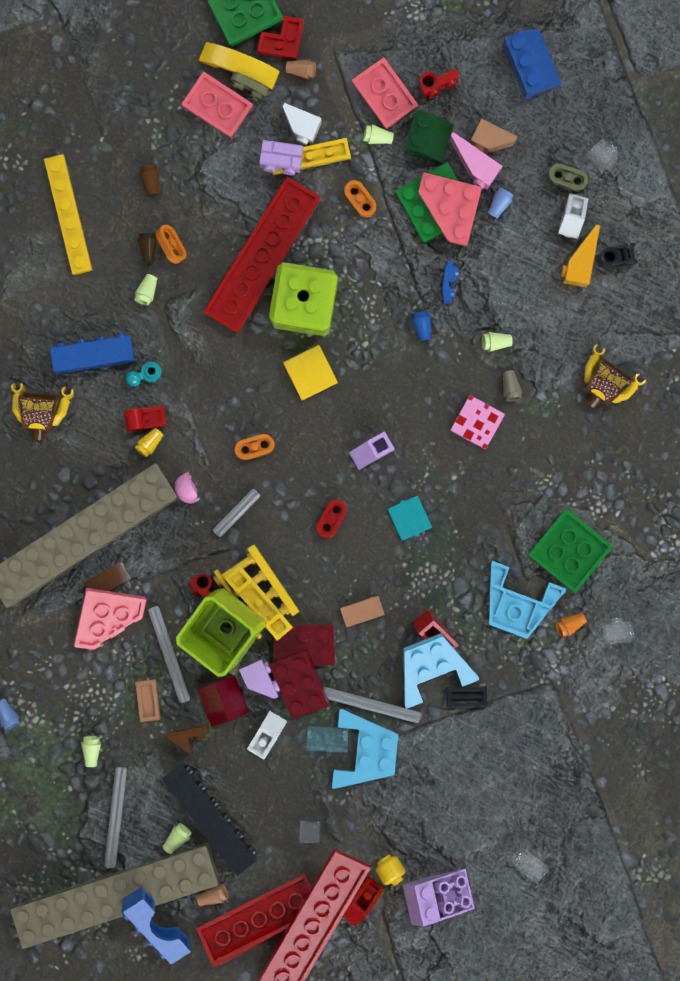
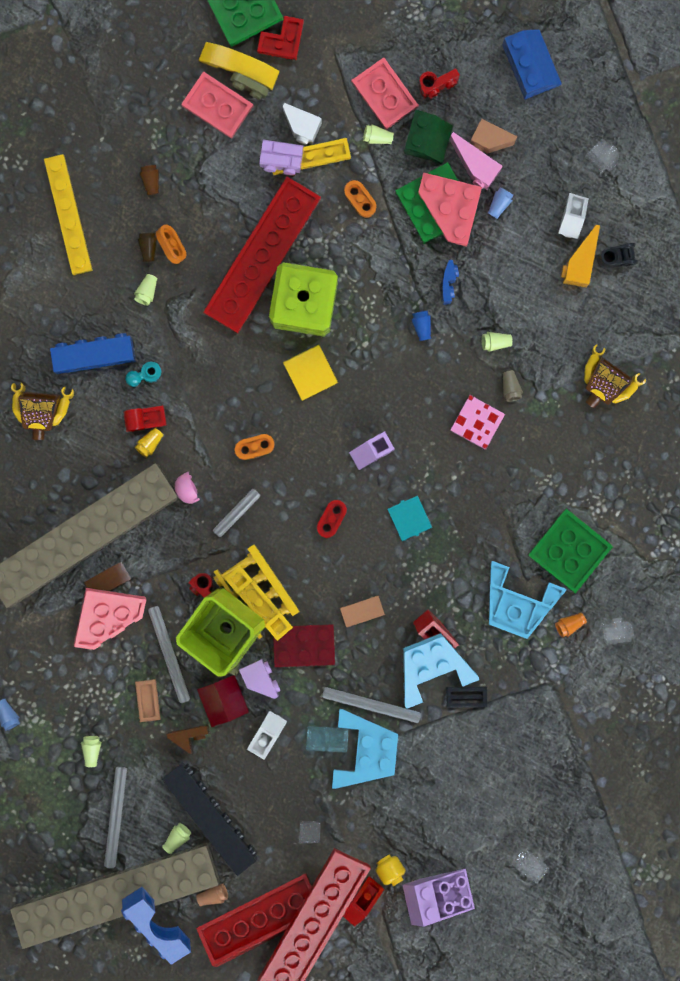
(299, 684): dark red plate -> none
(302, 68): nougat cone -> none
(568, 175): olive plate -> none

